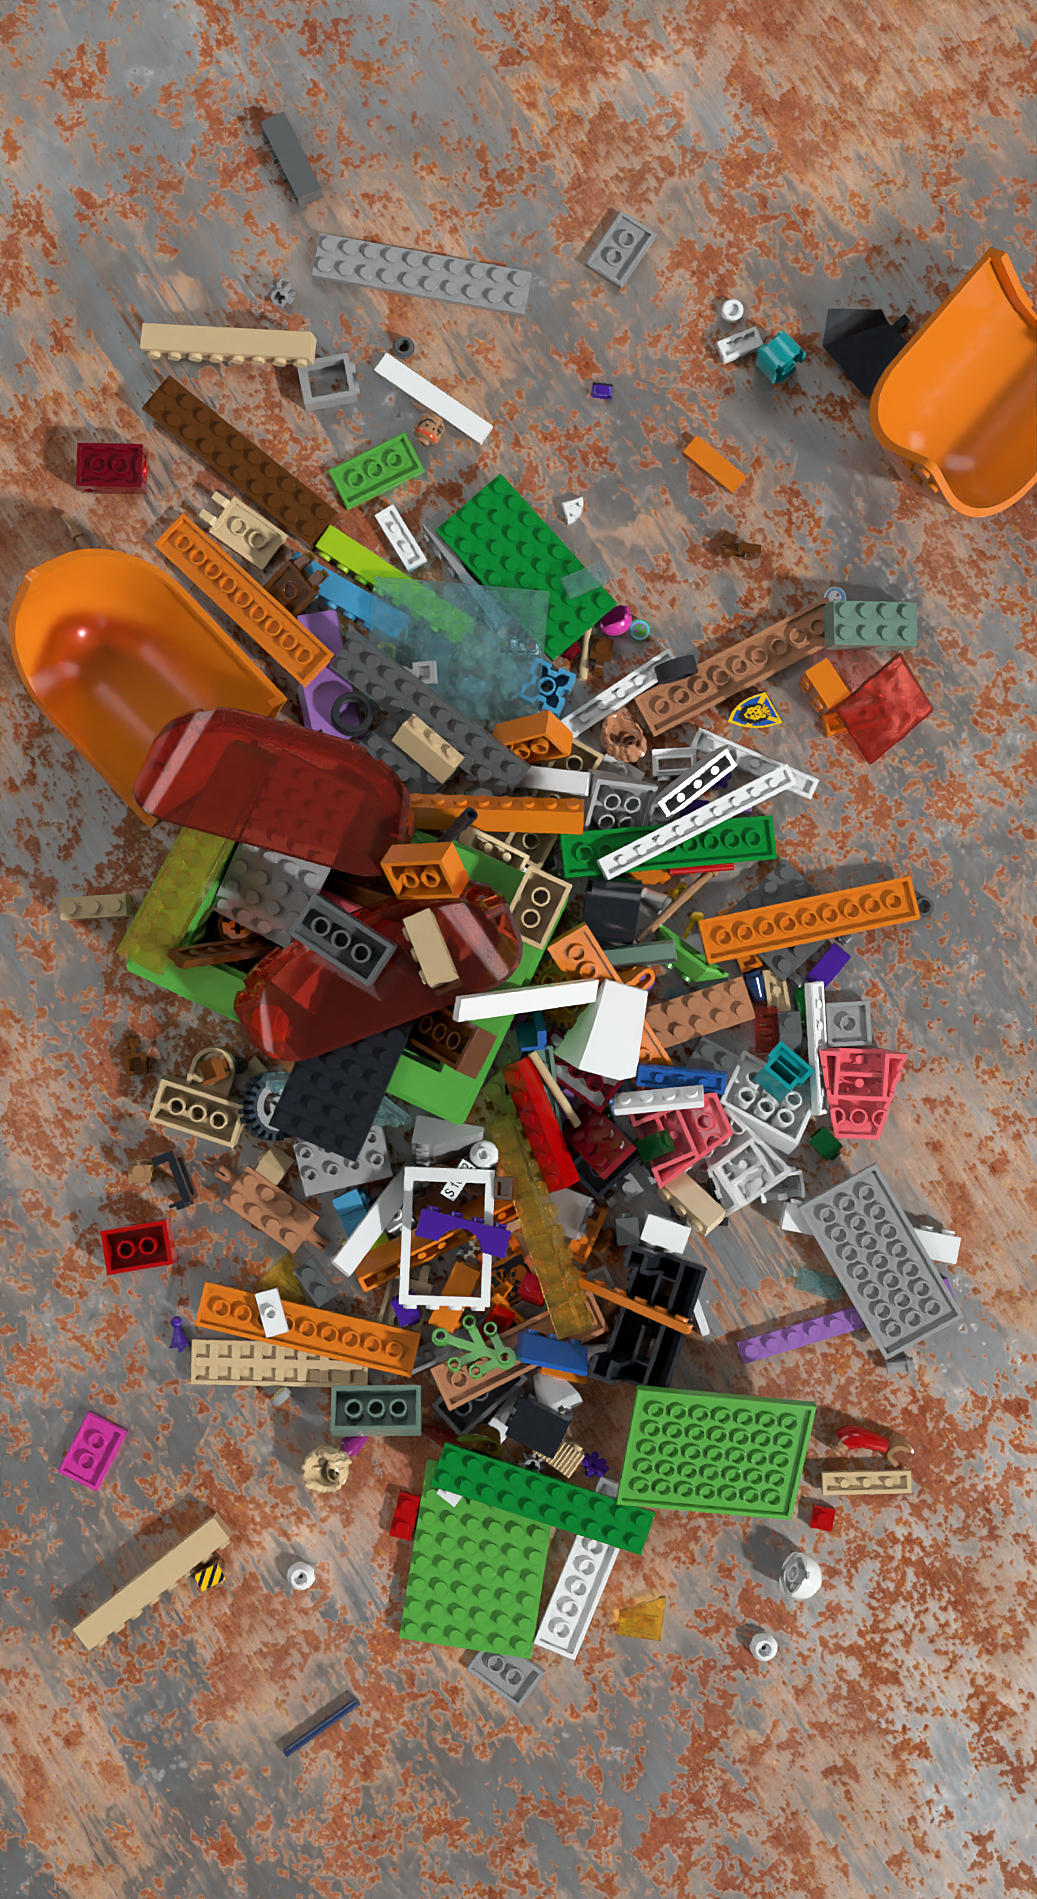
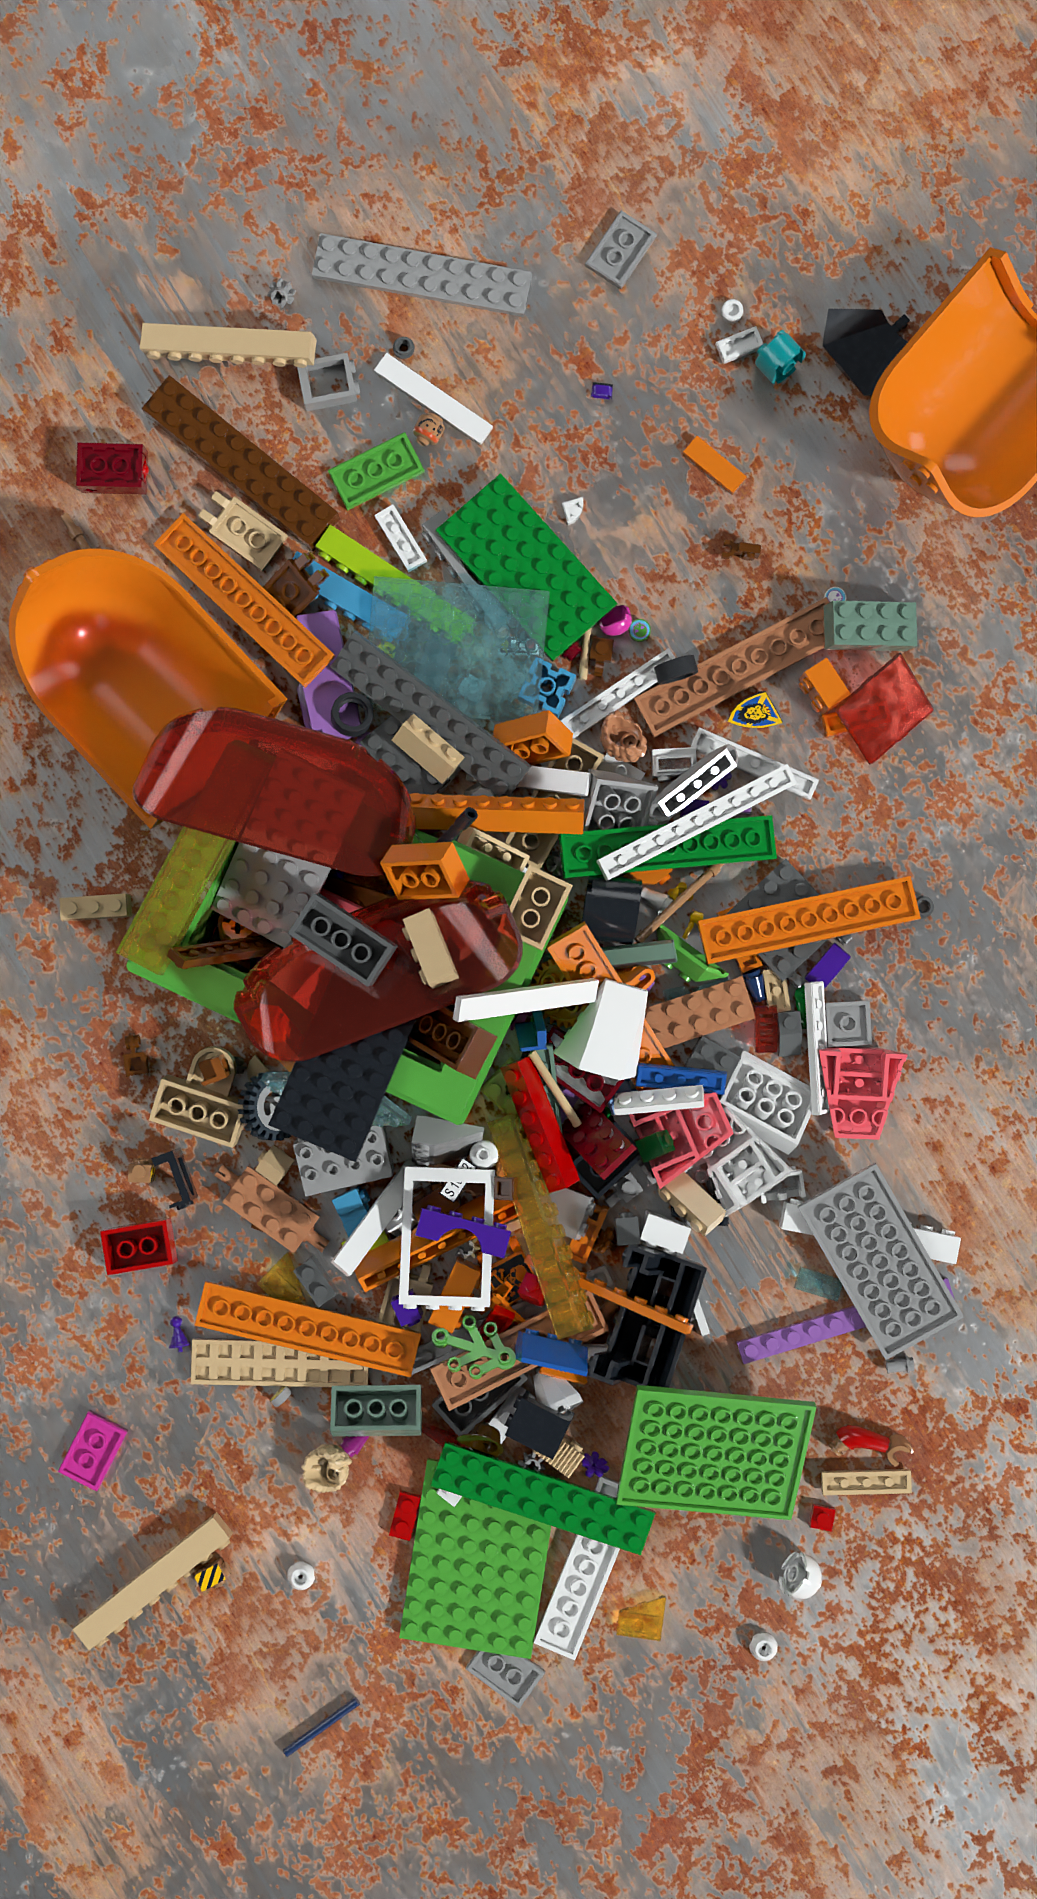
(271, 1312): white plate -> none
(291, 159): dark grey brick -> none
(425, 671): light grey plate -> none
(585, 580): clear light blue plate -> none
(701, 869): red bar -> none
(782, 1072): teal plate -> none
(825, 1144): dark green brick -> none

